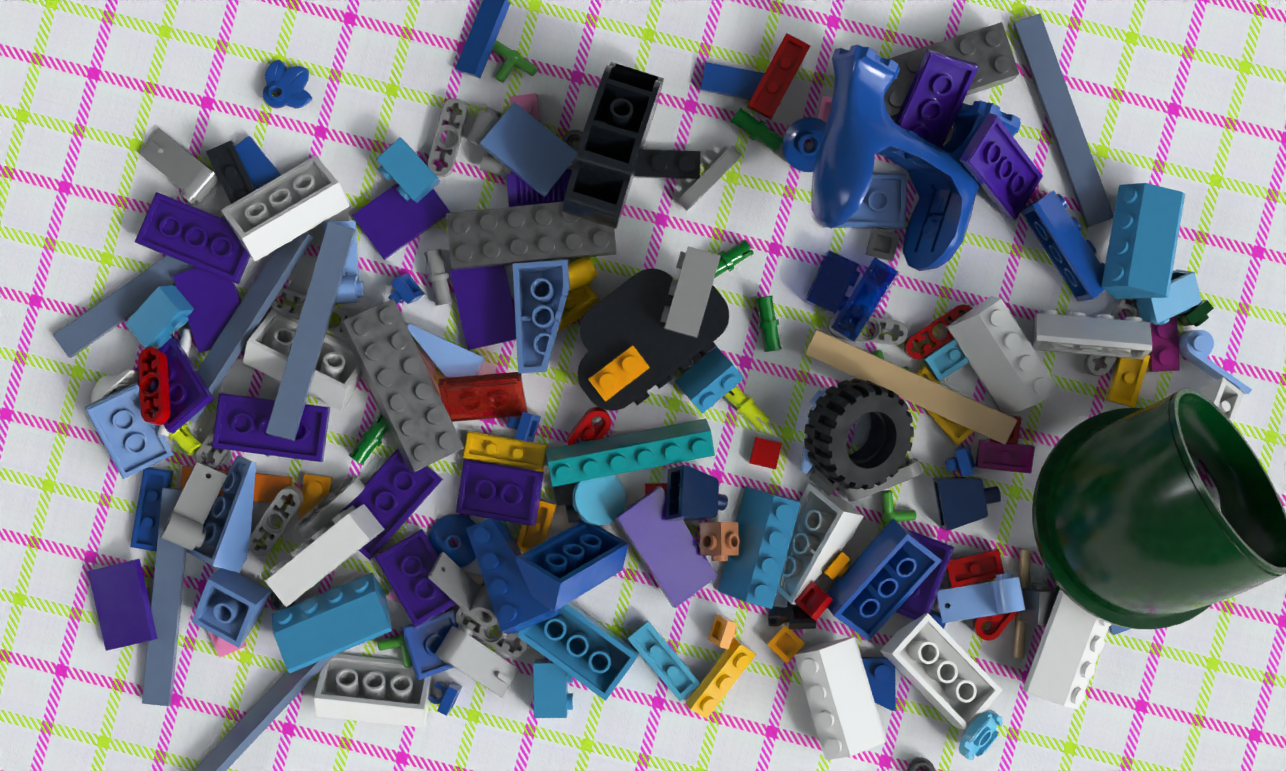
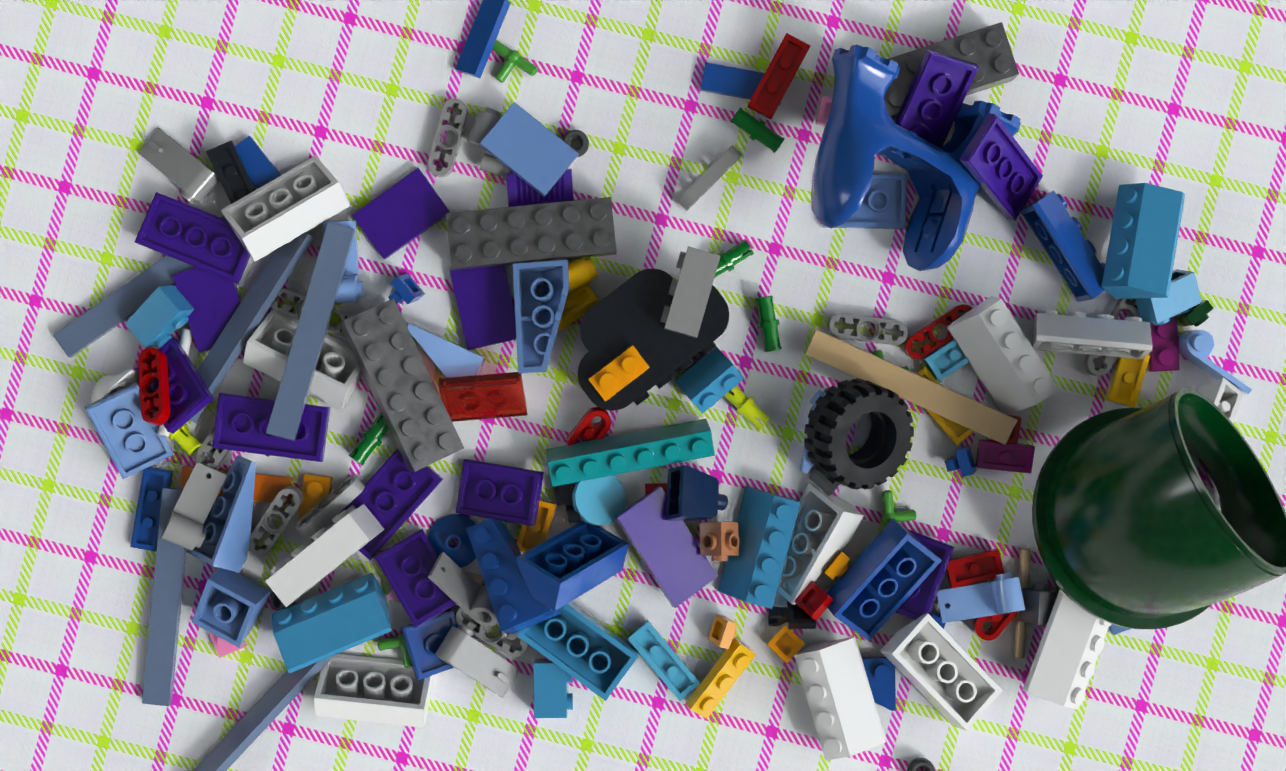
(122, 604): dark purple tile -> none
(289, 82): blue plate -> none
(407, 170): dark azure brick -> none
(438, 277): light grey pin -> none
(448, 697): blue tile -> none
(504, 451): yellow tile -> none
(525, 427): blue tile -> none
(529, 103): bright pink plate -> none
(612, 144): black brick -> none
(669, 164): black plate -> none
(765, 453): red tile -> none
(794, 140): blue dish -> none
(832, 282): clear blue brick -> none
(865, 299): clear blue slope -> none
(882, 244): dark grey plate -> none
(906, 472): light grey beam -> none
(963, 500): dark blue torso -> none
(980, 734): medium azure tile -> none
(1063, 120): sand blue tile -> none

